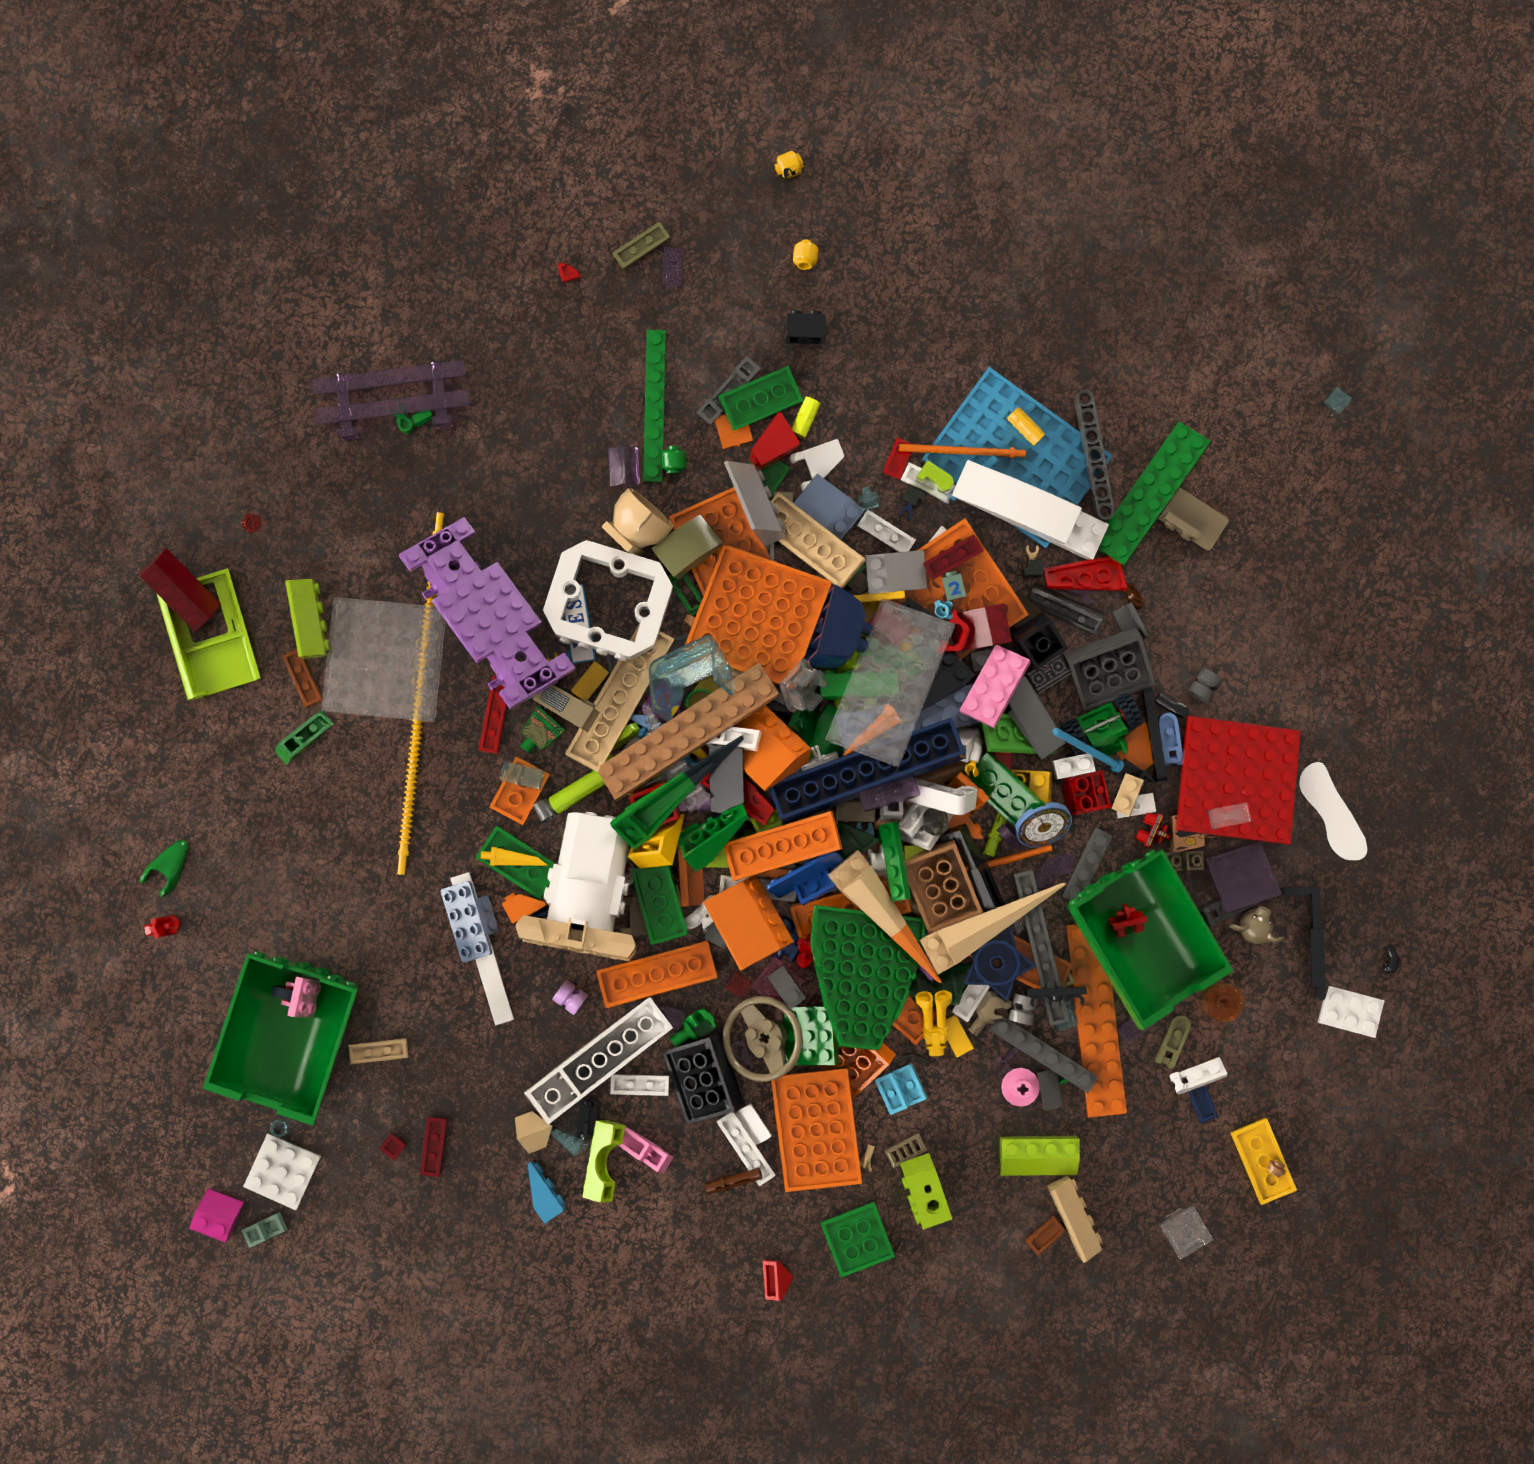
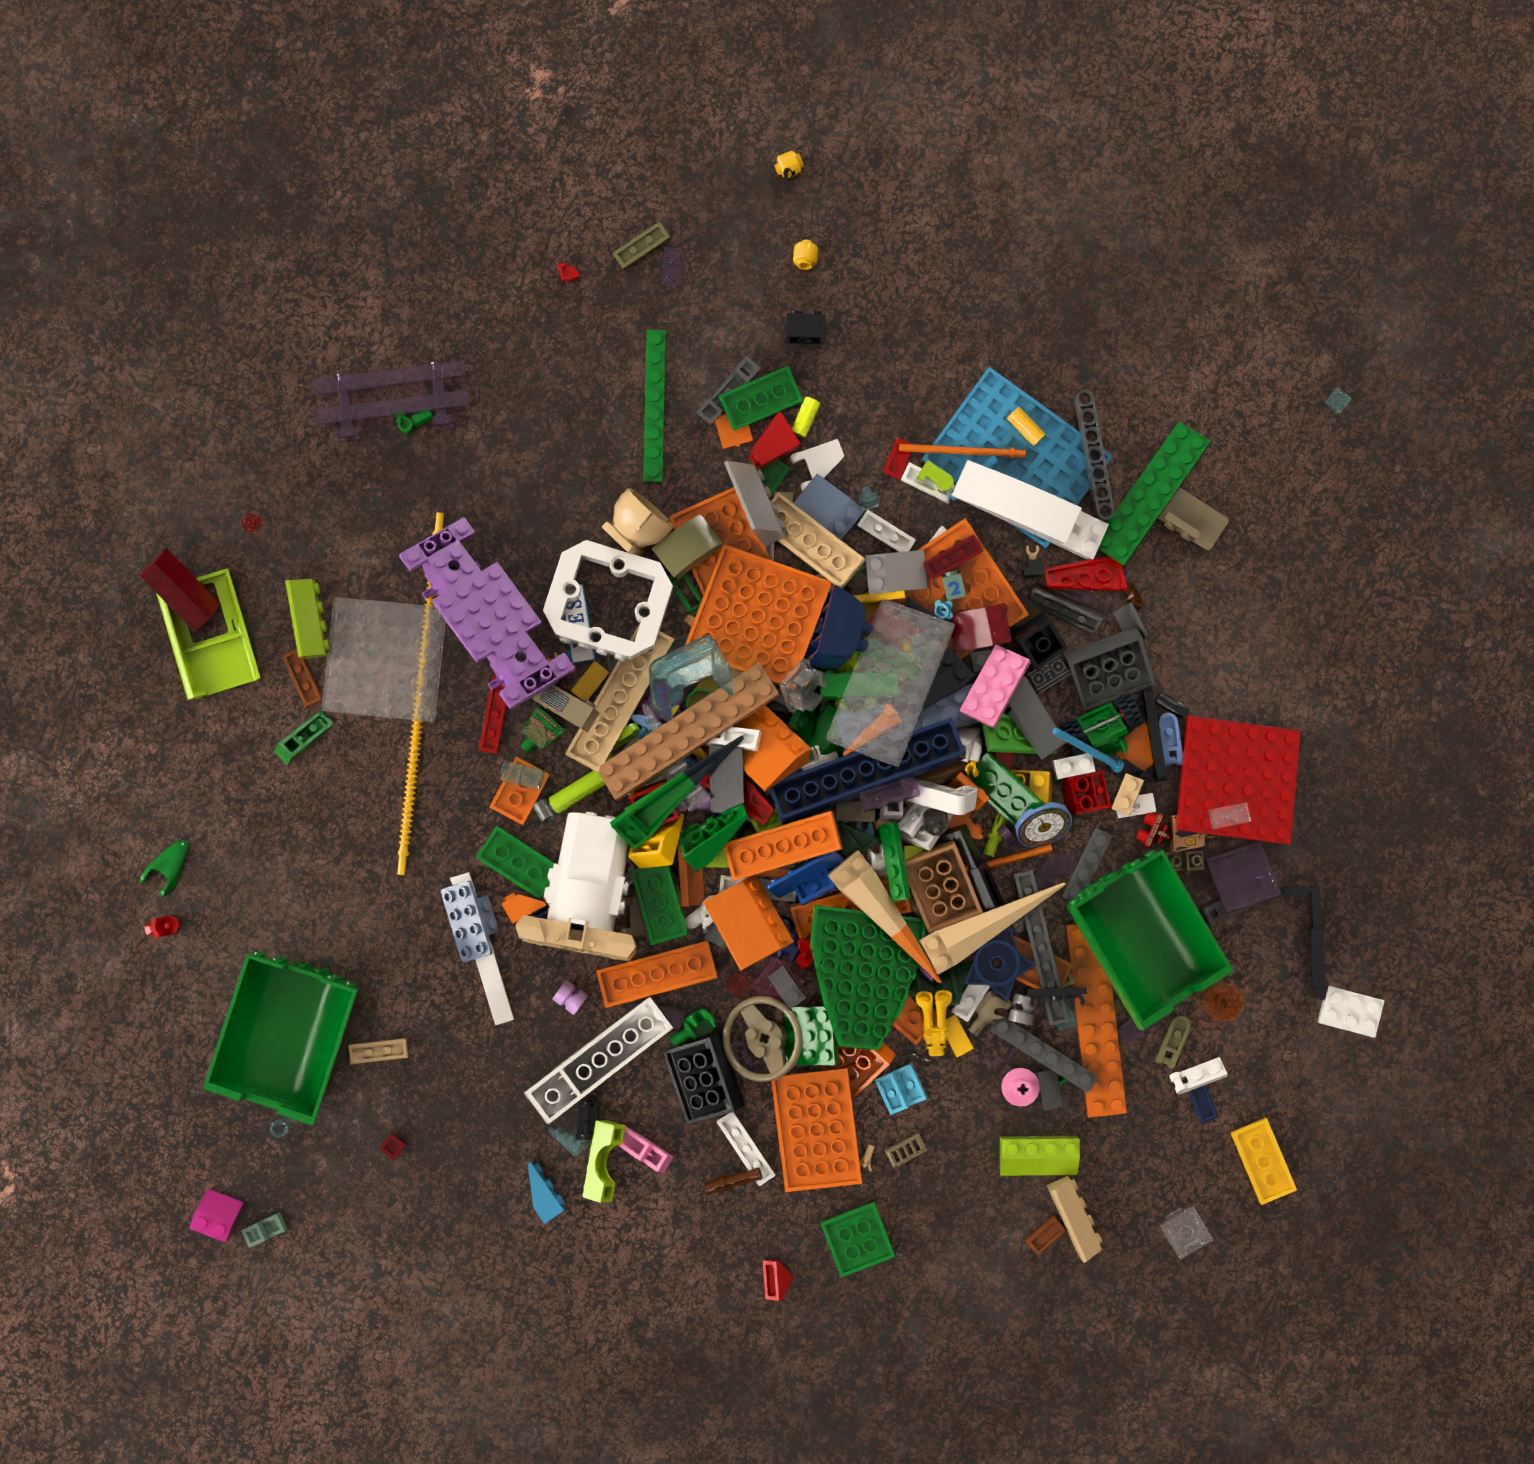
(282, 1171): white plate -> none
(299, 996): bright pink plate -> none
(433, 1146): dark red plate -> none
(505, 857): yellow bar -> none
(532, 1131): tan slope -> none
(624, 465): clear purple panel -> none
(640, 1084): white plate -> none
(673, 460): green head -> none
(753, 1124): white slope -> none
(911, 497): pearl dark grey piece -> none
(926, 1193): lime piece -> none
(964, 635): red helmet -> none
(1126, 918): red hips -> none
(1205, 685): dark grey wheel -> none
(1256, 926): dark tan piece -> none
(1276, 1168): medium nougat plate -> none
(1340, 824): white sticker -> none
(1394, 960): black arm -> none

